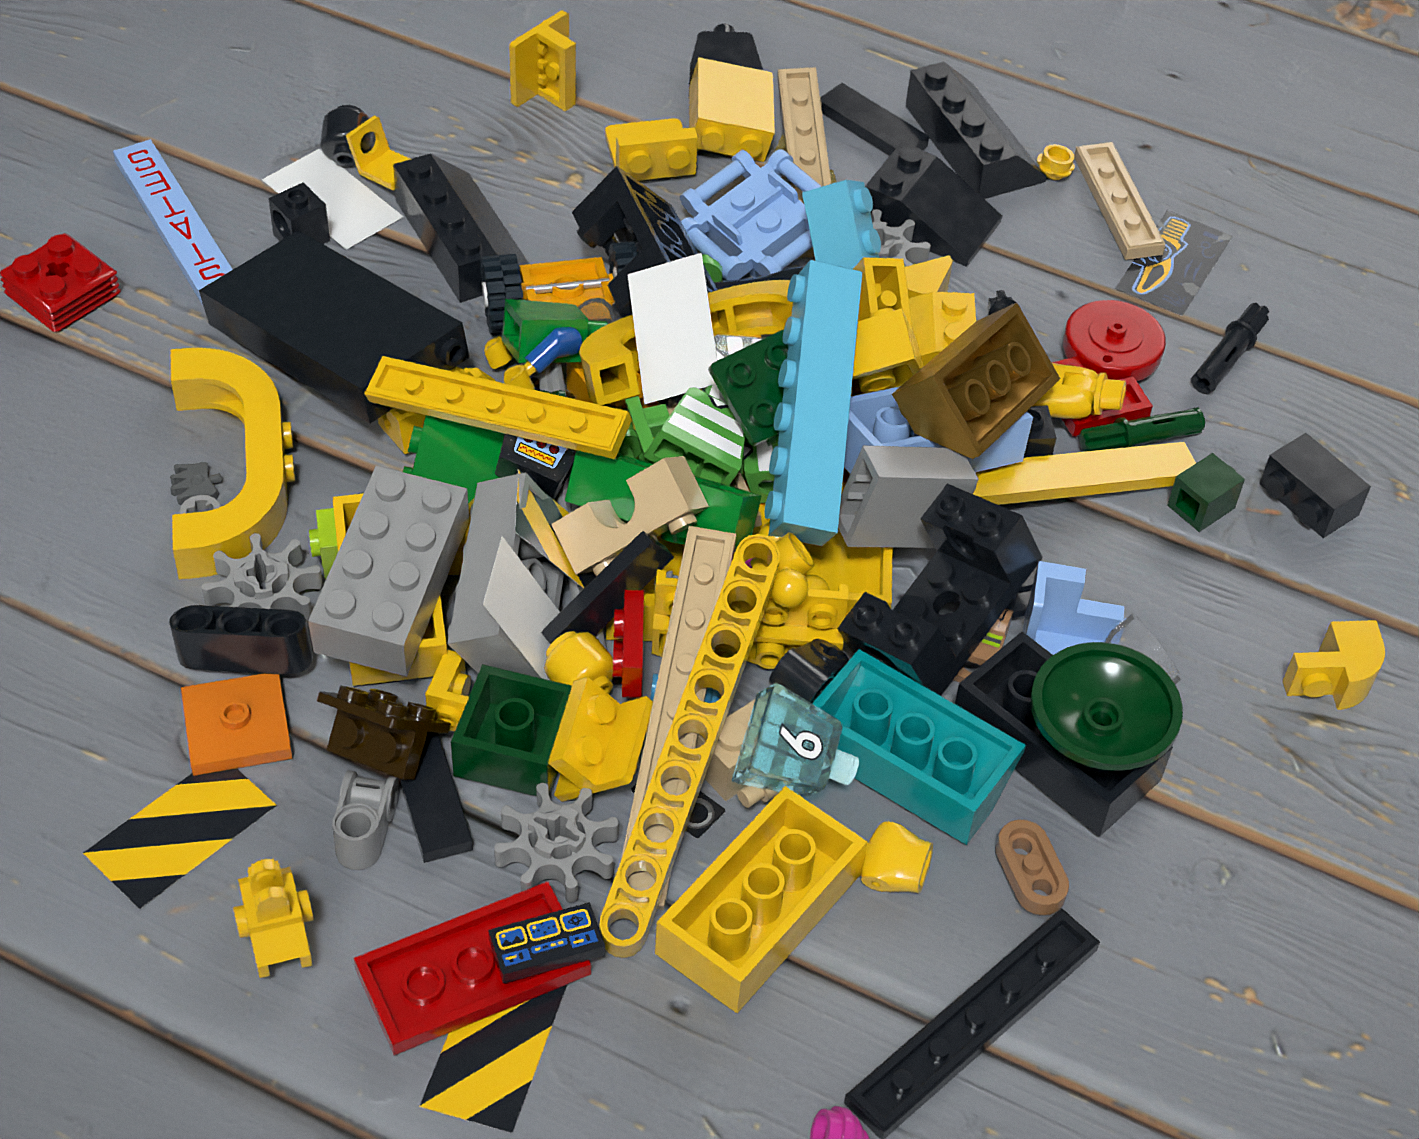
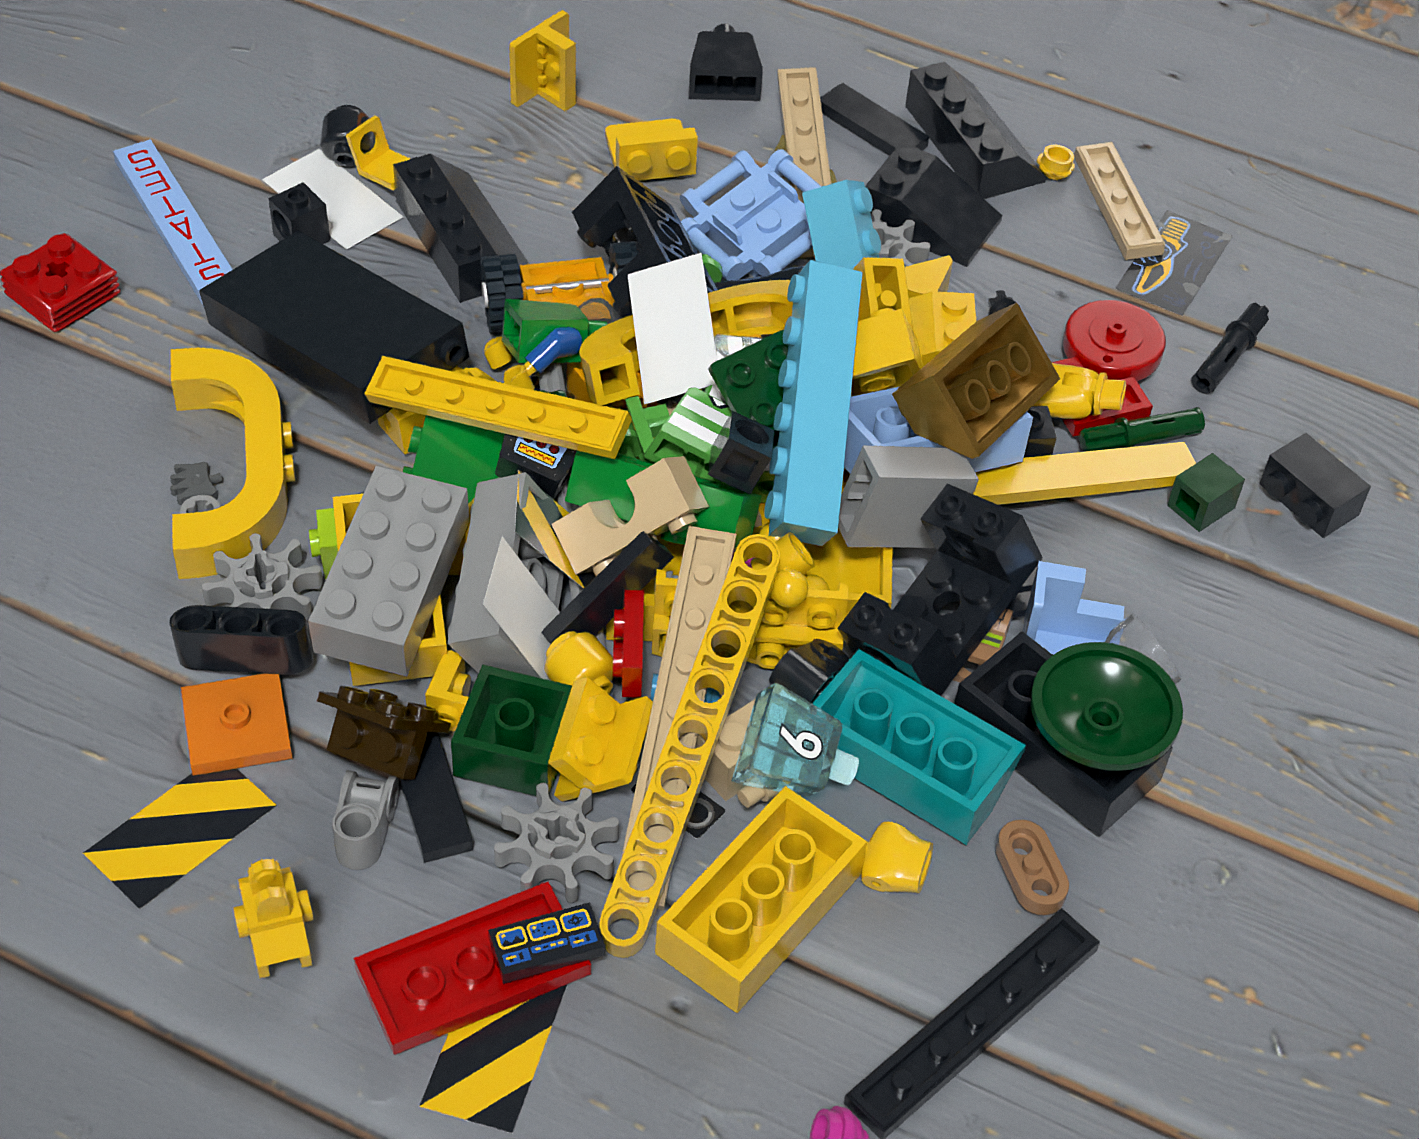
(732, 108): yellow brick -> none
(741, 452): none -> black brick
(1342, 667): yellow brick -> none

